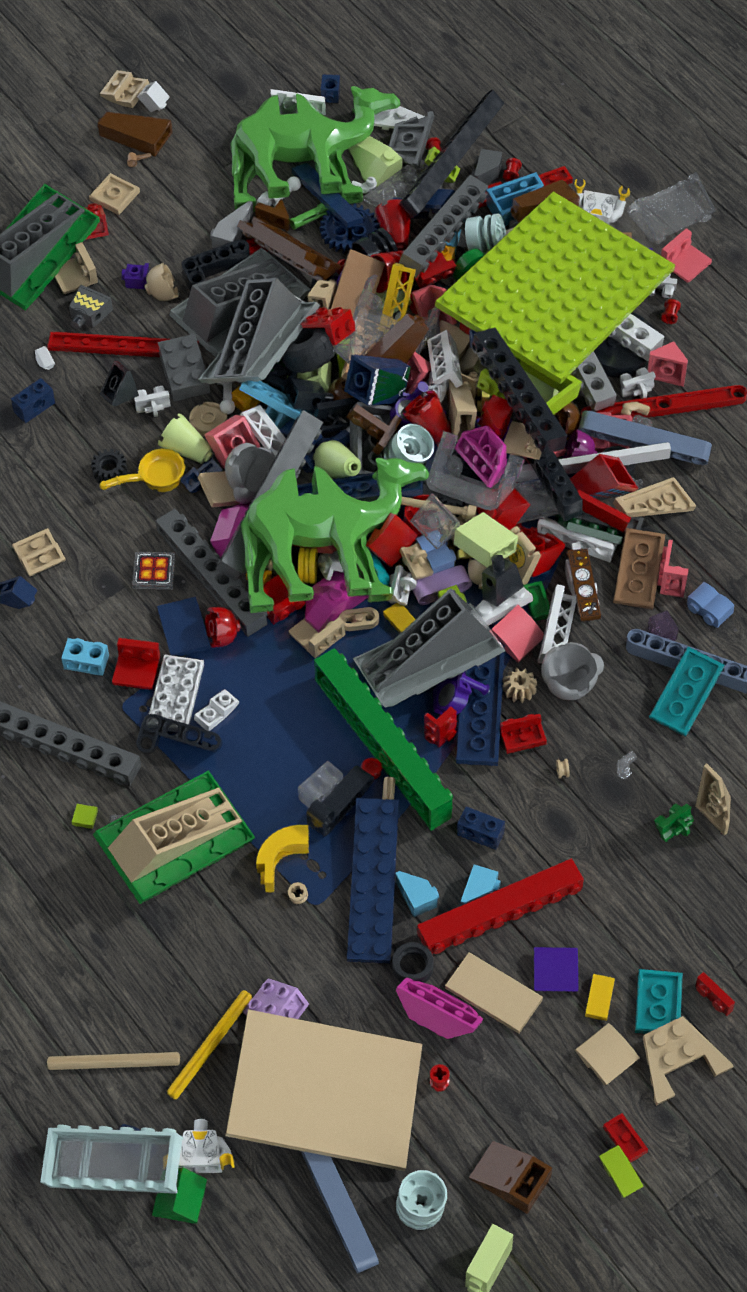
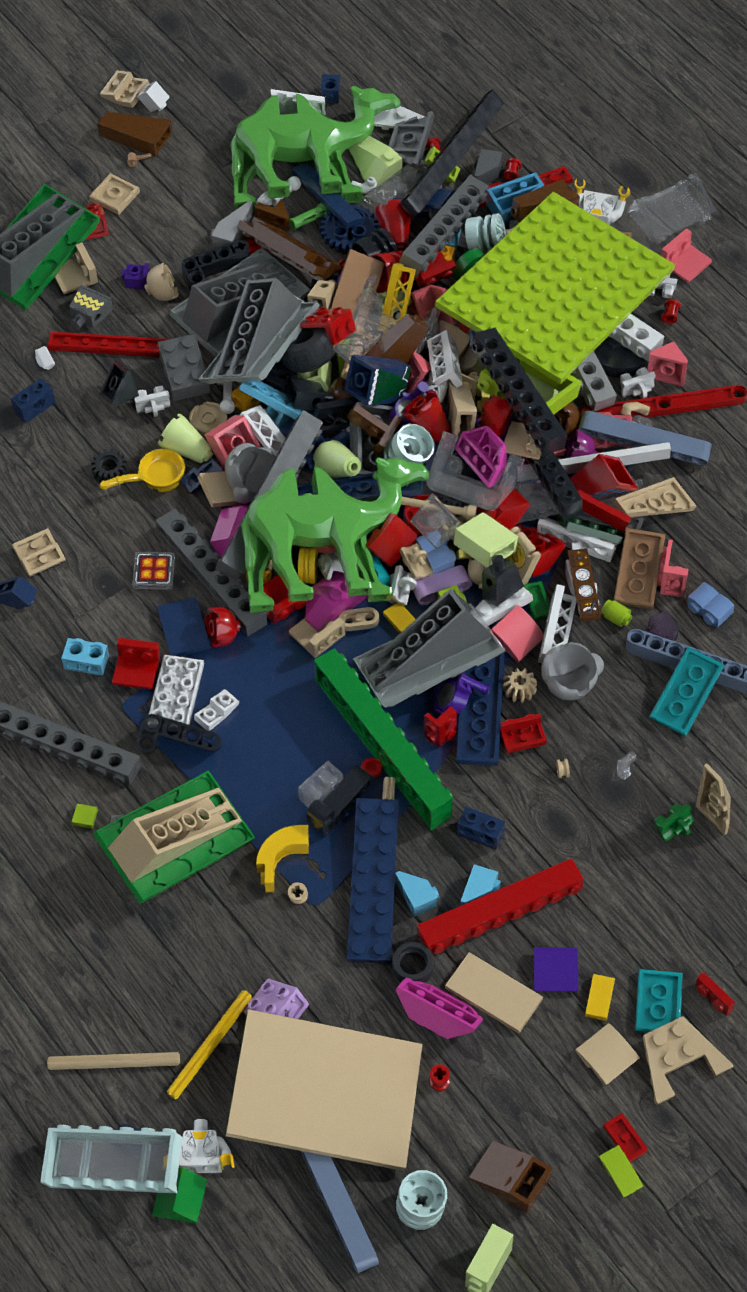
(616, 613): none -> lime brick

